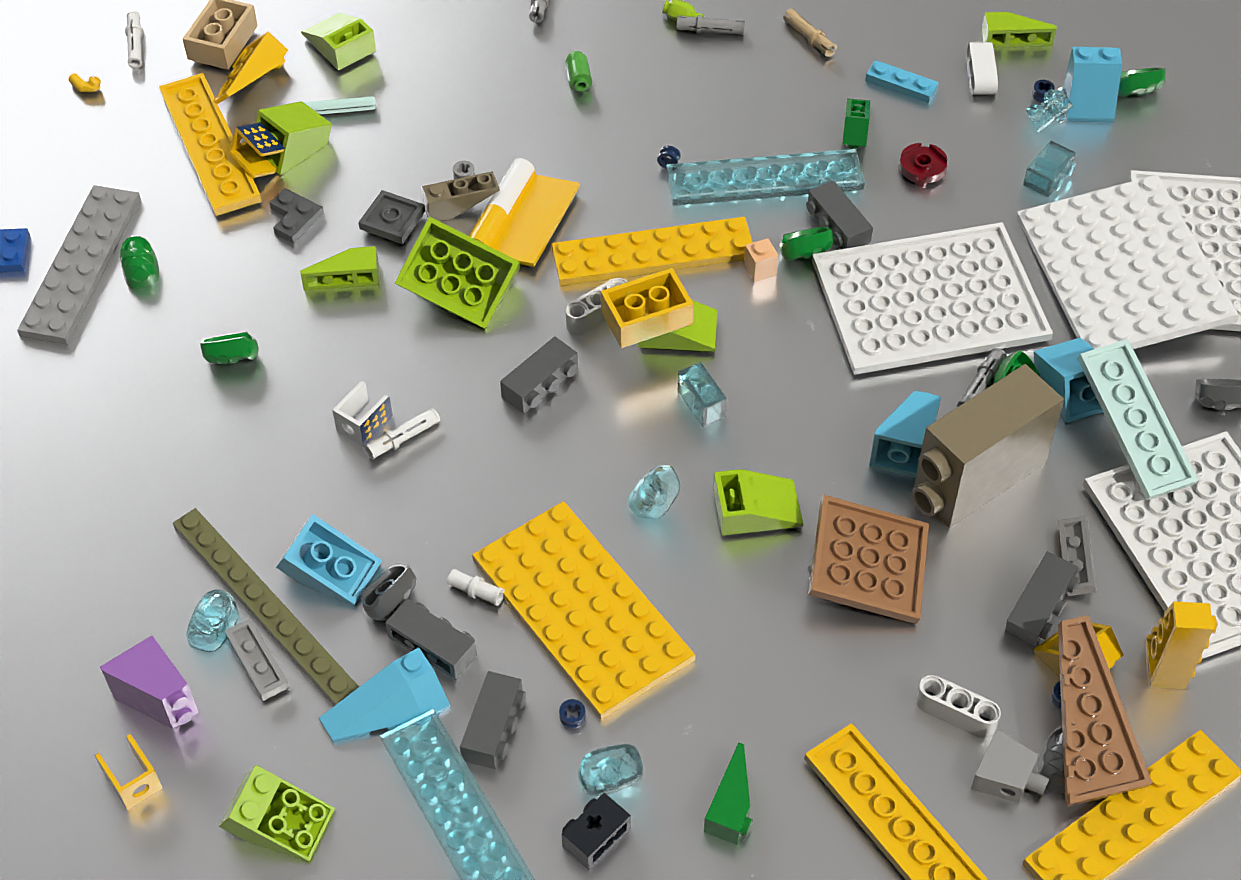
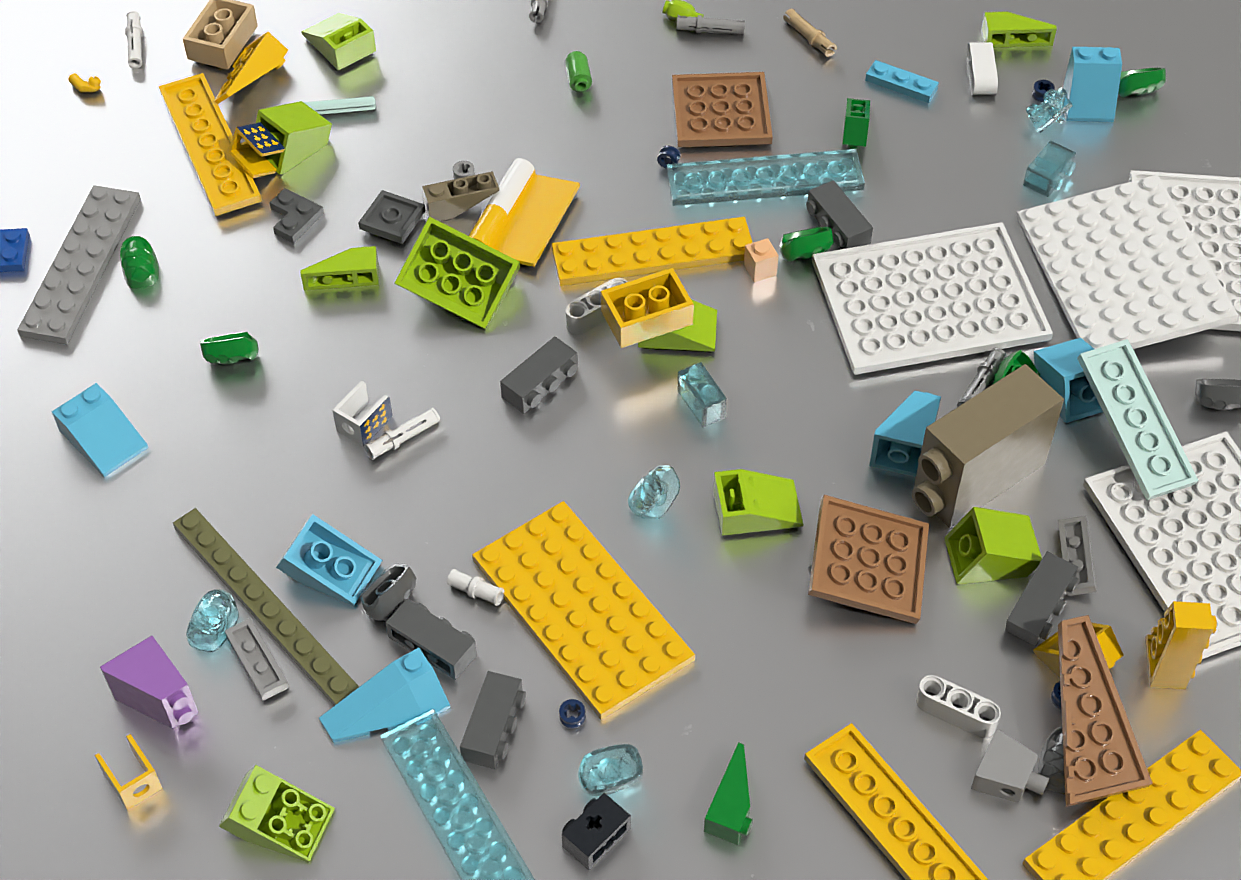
(99, 430): none -> medium azure slope
(721, 109): none -> medium nougat plate
(919, 173): dark red plate -> none
(992, 546): none -> lime slope

